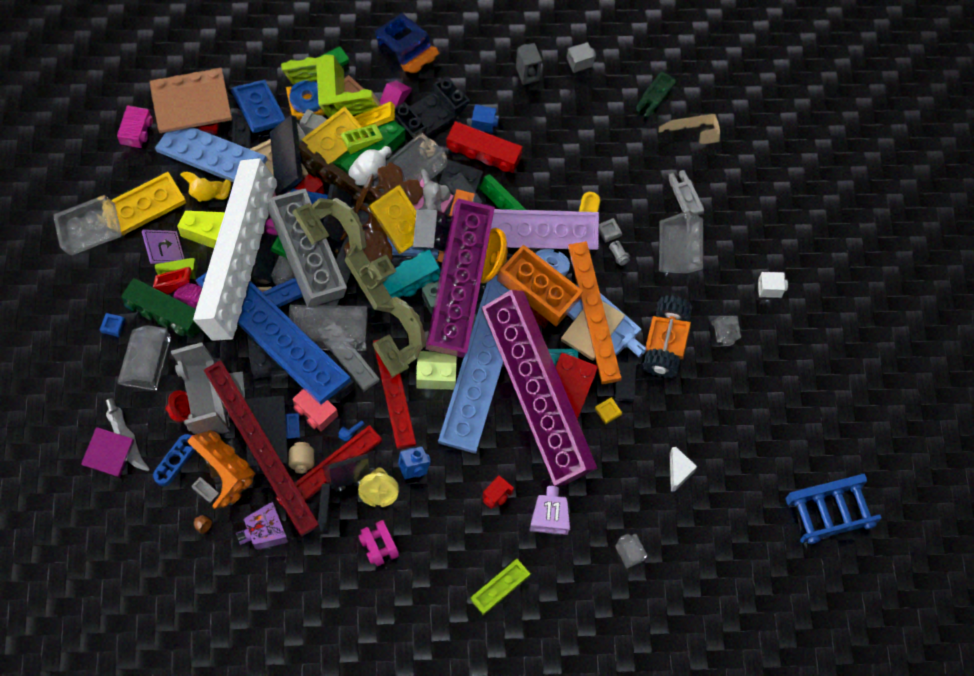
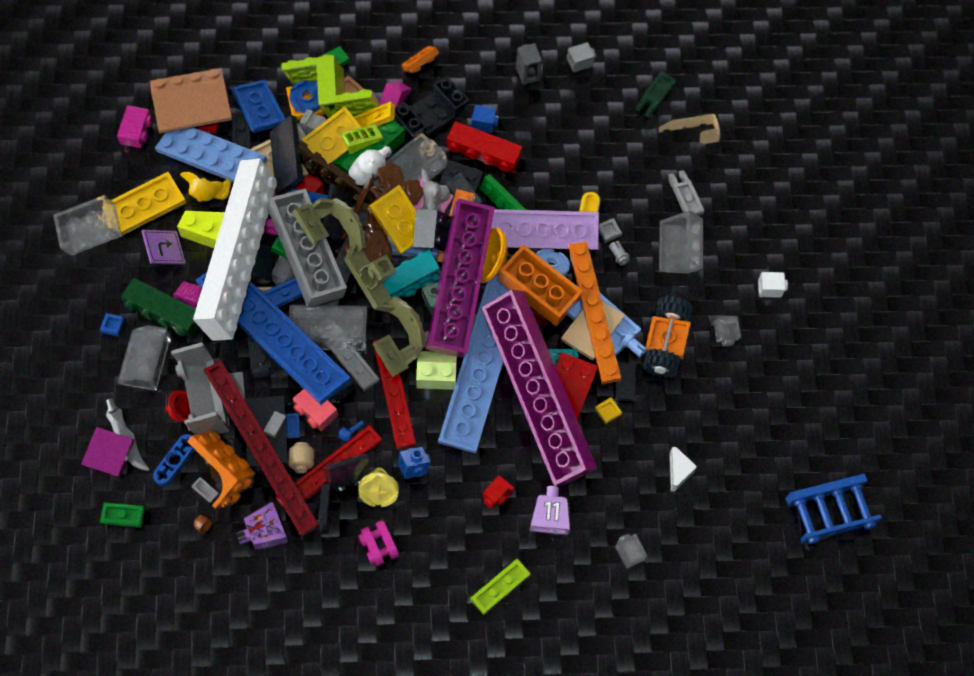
(122, 515): none -> green plate
(172, 280): red slope -> none
(179, 264): lime slope -> none
(274, 424): none -> light grey piece
(410, 45): clear blue window -> none

